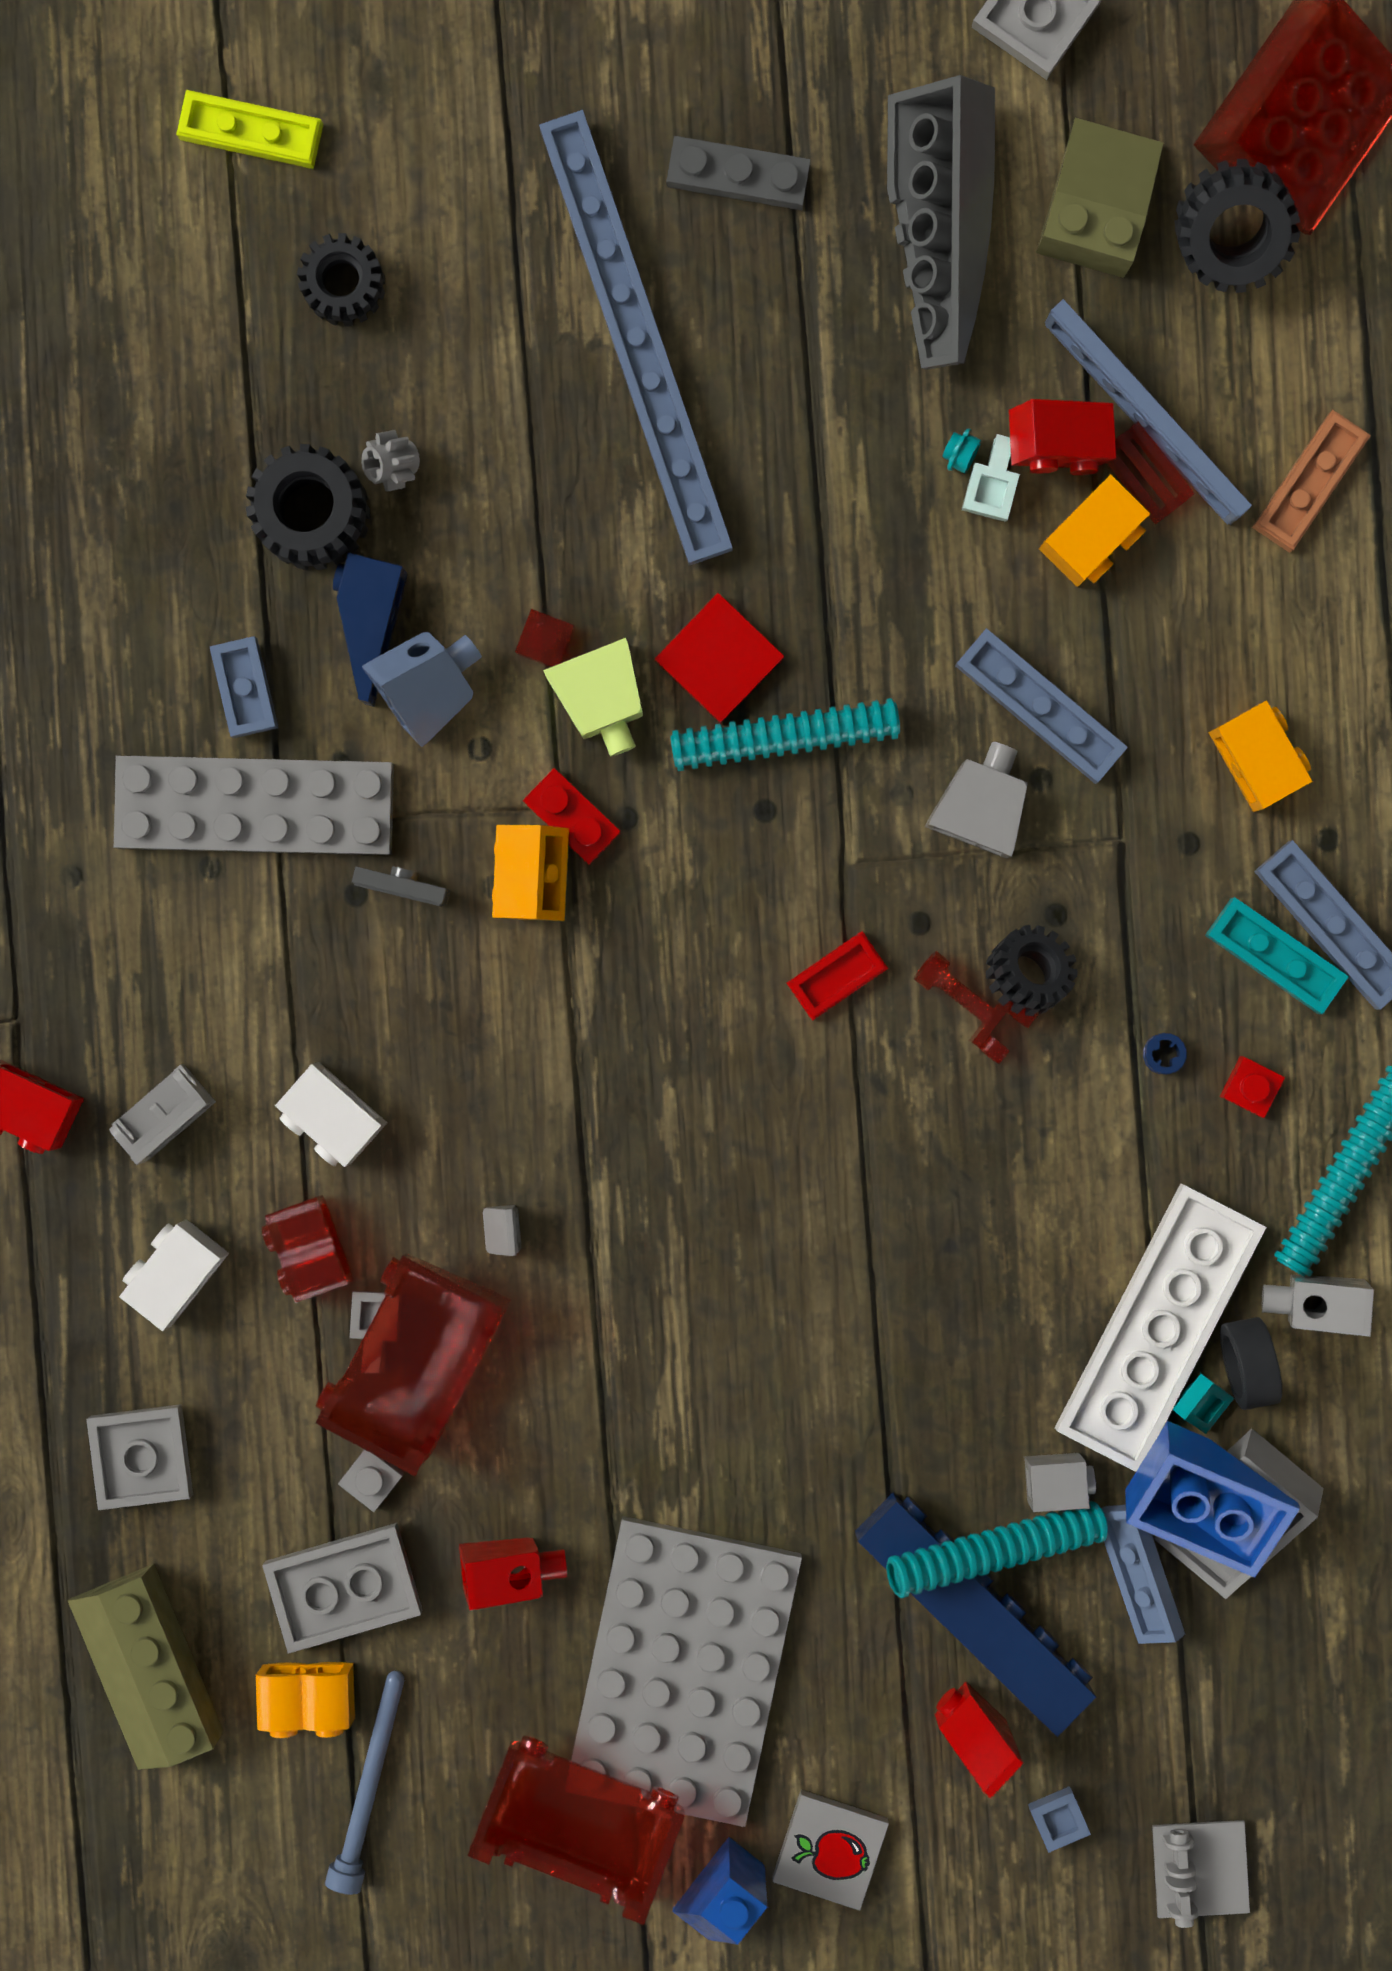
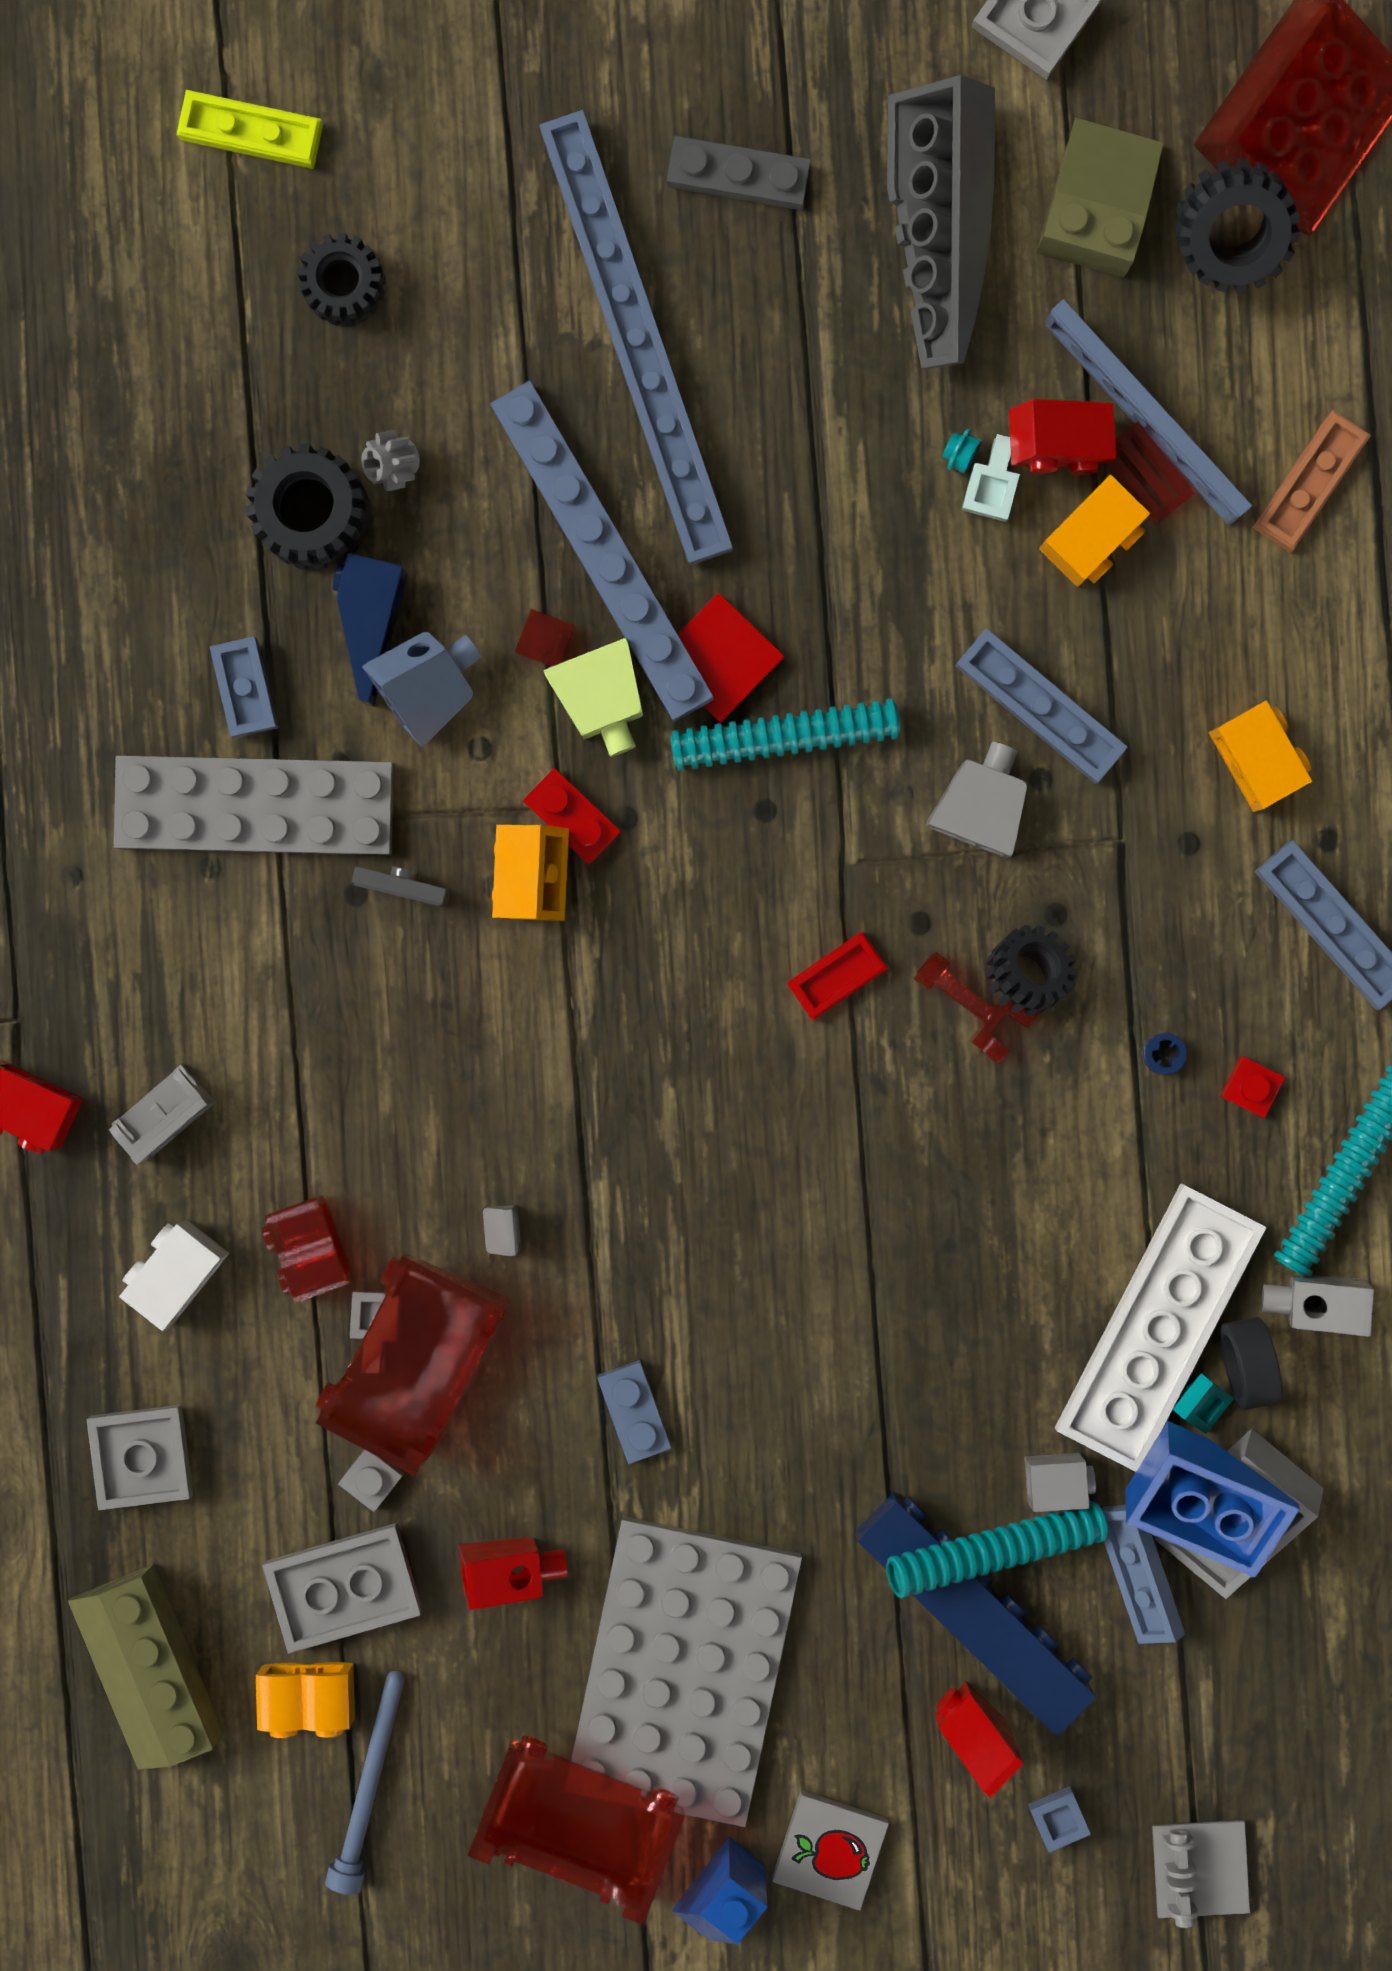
(329, 1115): white brick -> none
(602, 551): none -> sand blue plate
(634, 1411): none -> sand blue plate
(1276, 955): teal plate -> none

